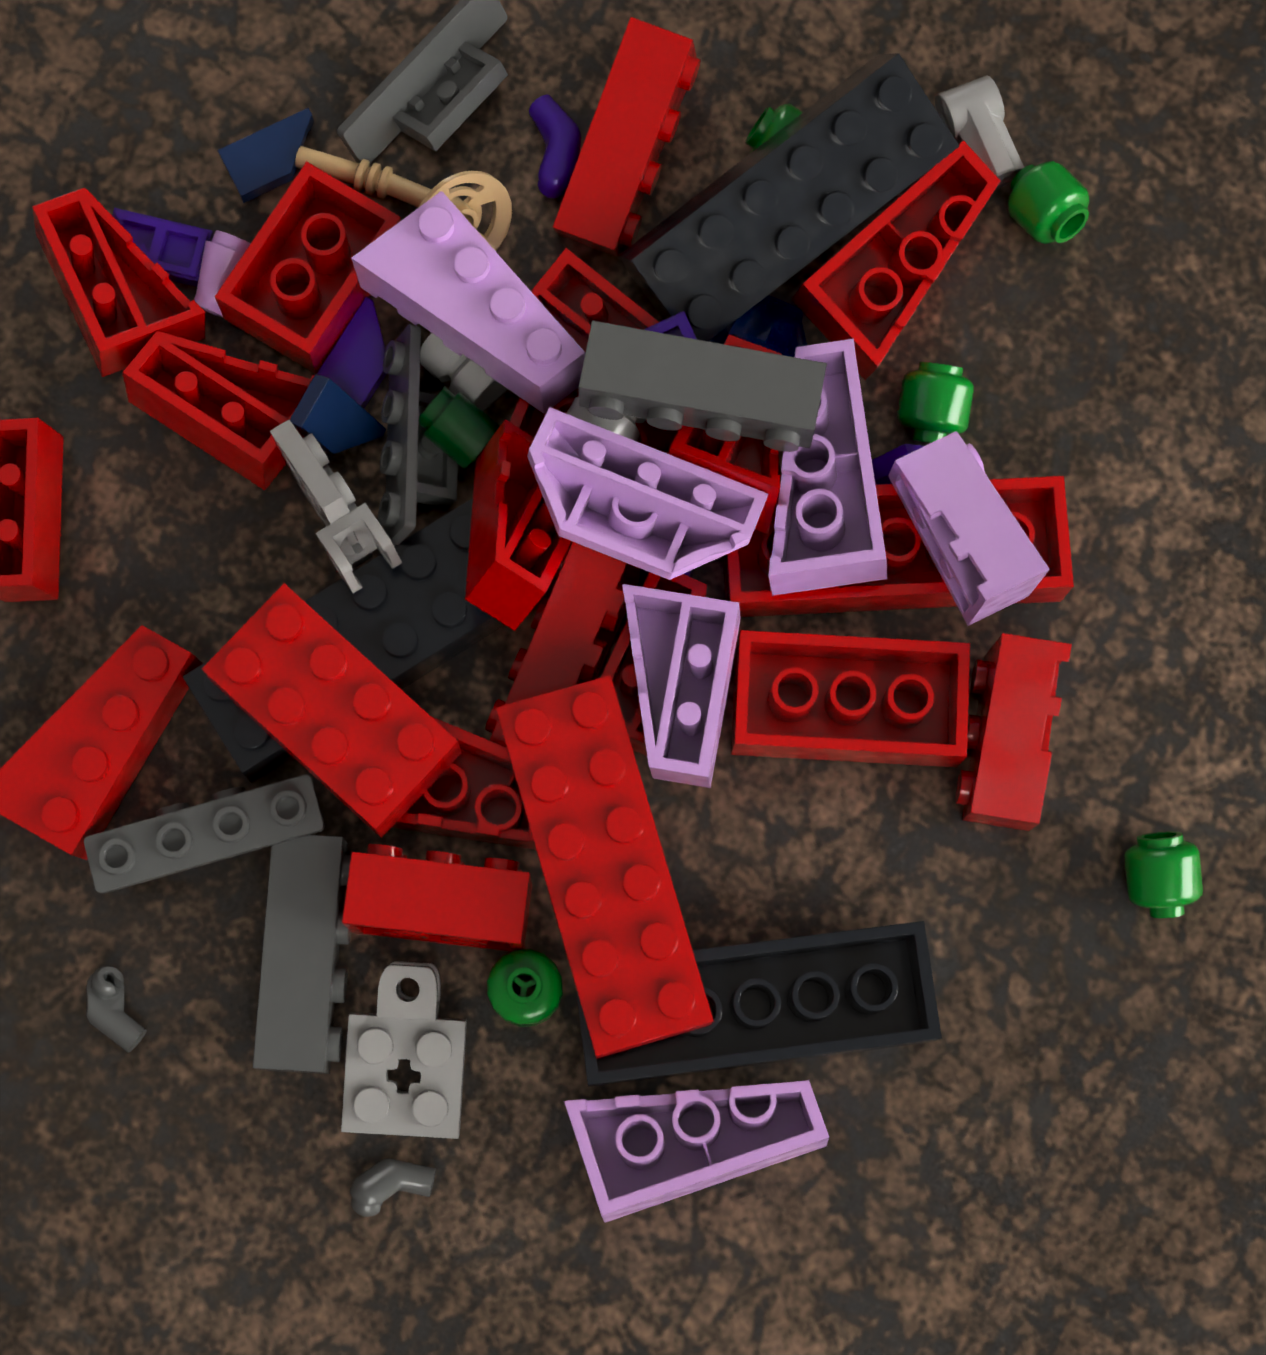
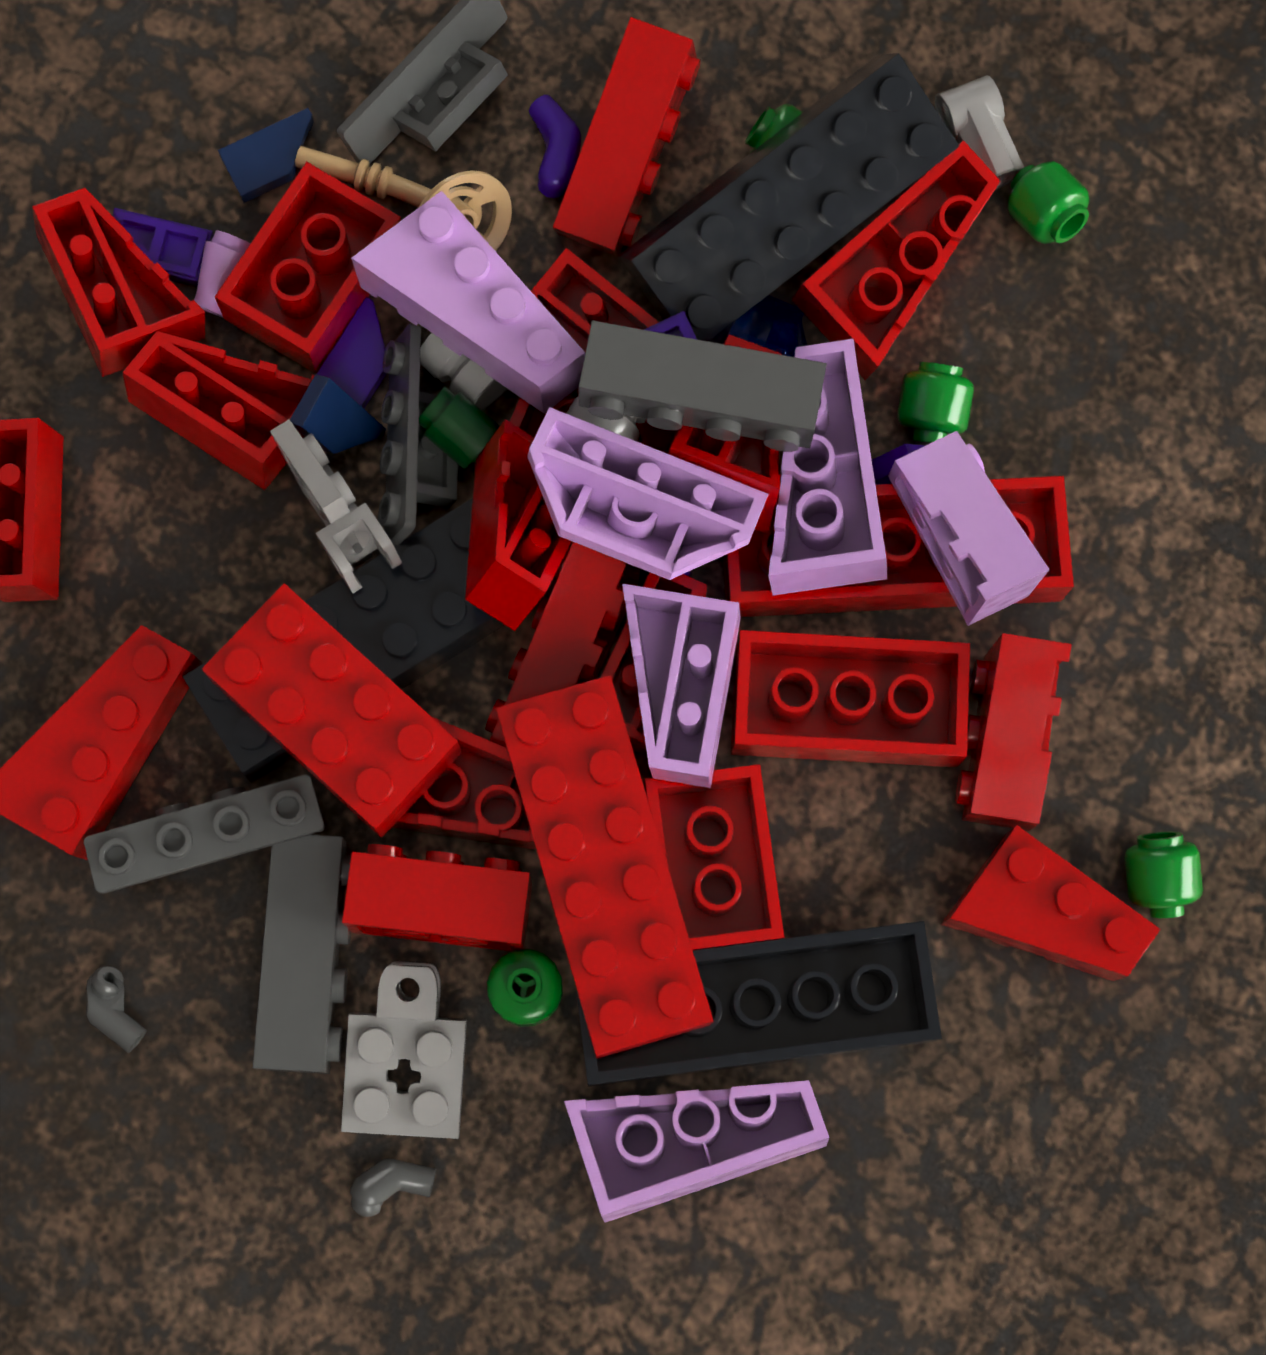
(719, 856): none -> red brick
(1051, 909): none -> red wedge

